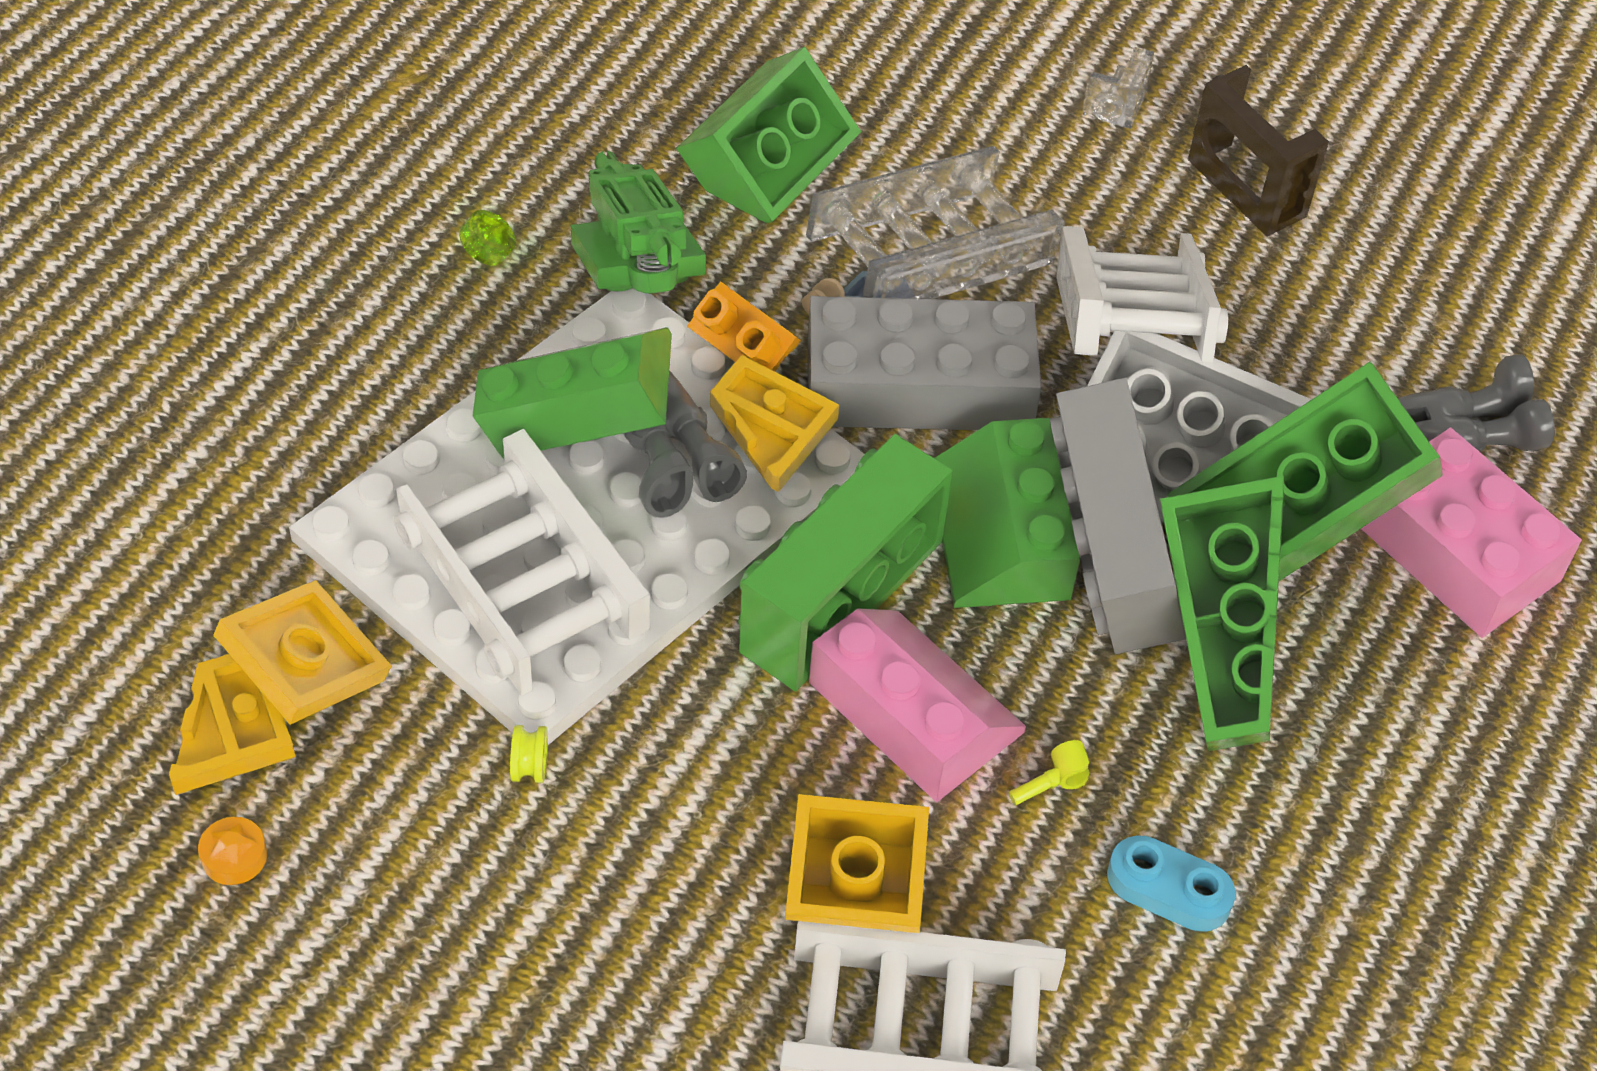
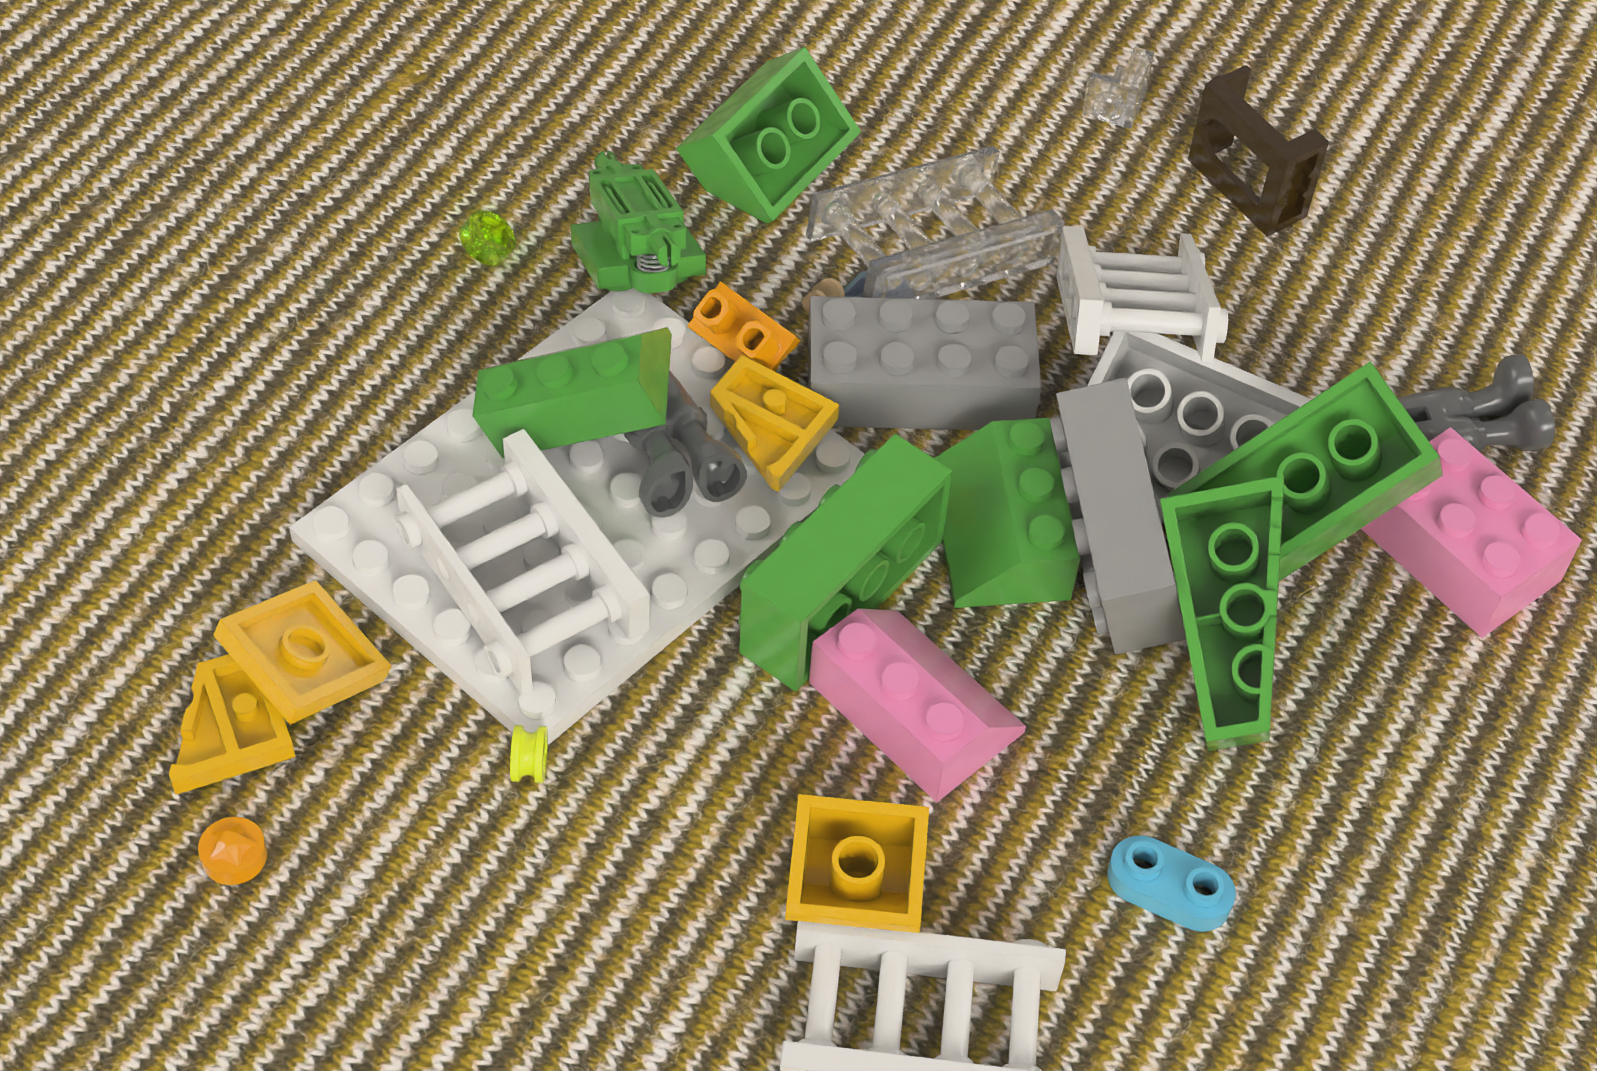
(1070, 772): neon yellow hand -> none

